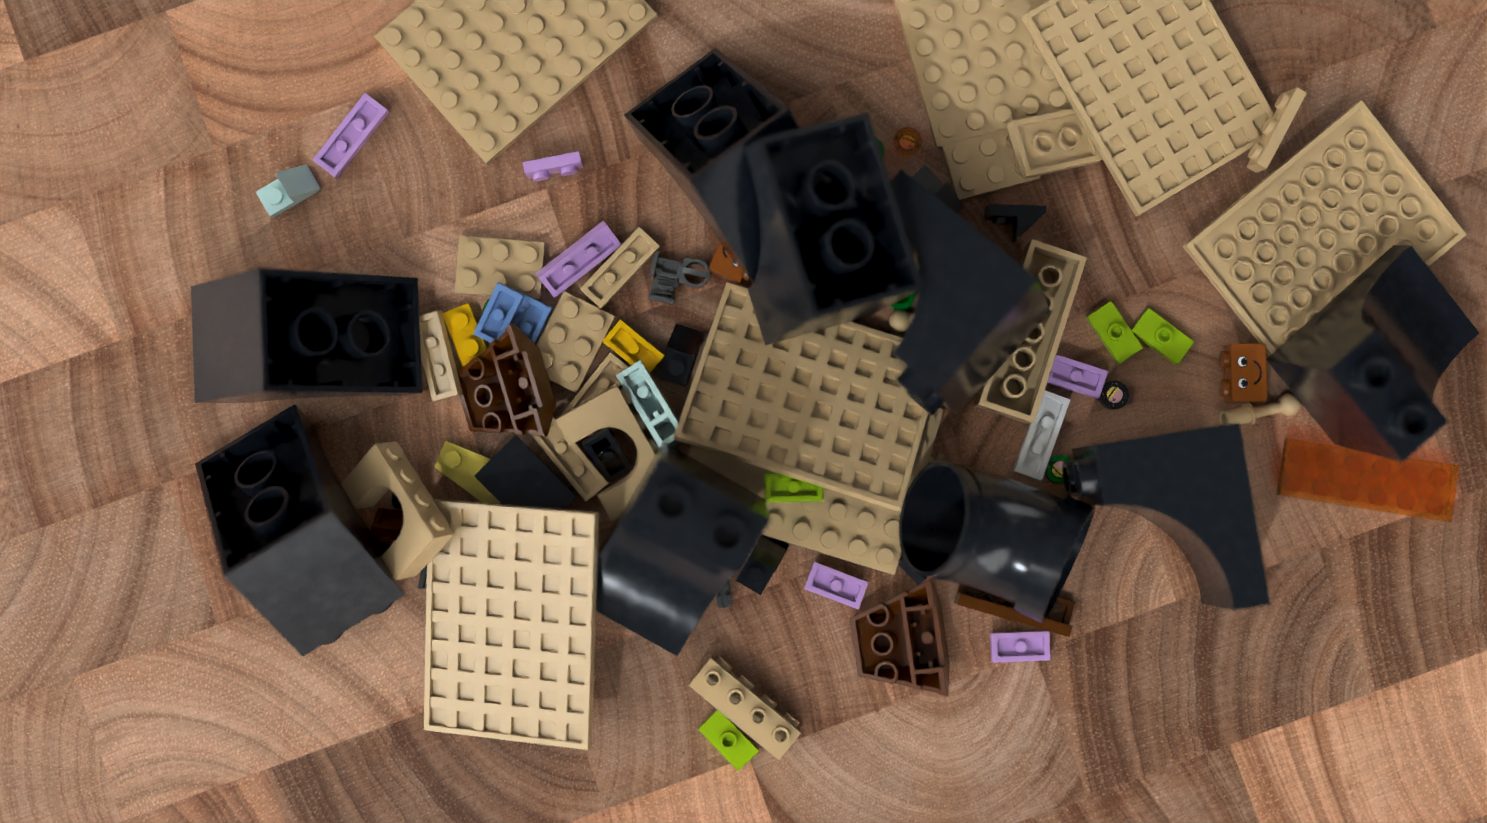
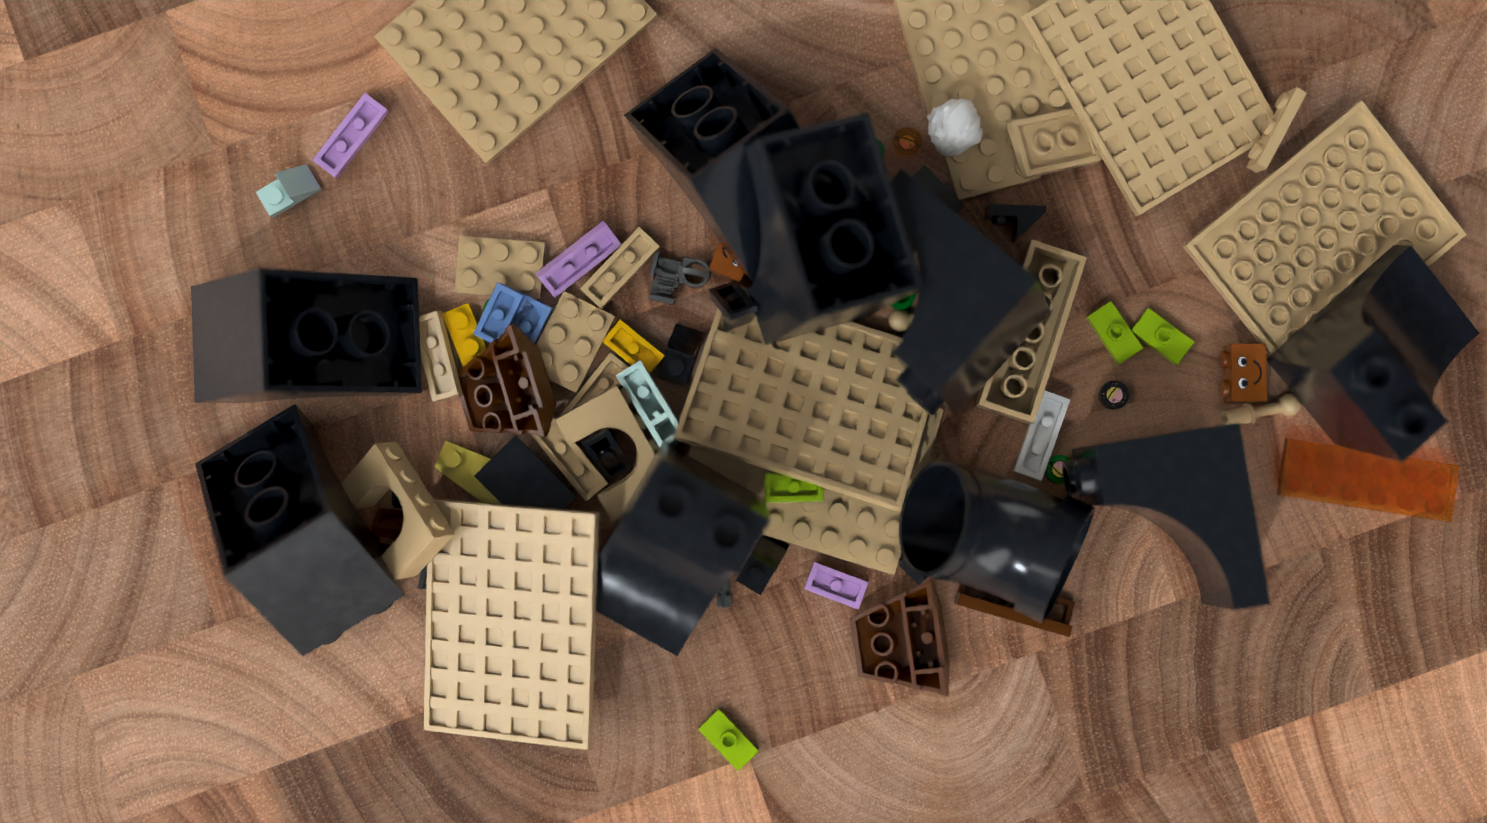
(542, 168): lavender plate -> none
(734, 304): none -> black slope
(745, 707): tan brick -> none
(954, 127): none -> white hair
(1020, 646): lavender plate -> none
(1077, 377): lavender plate -> none

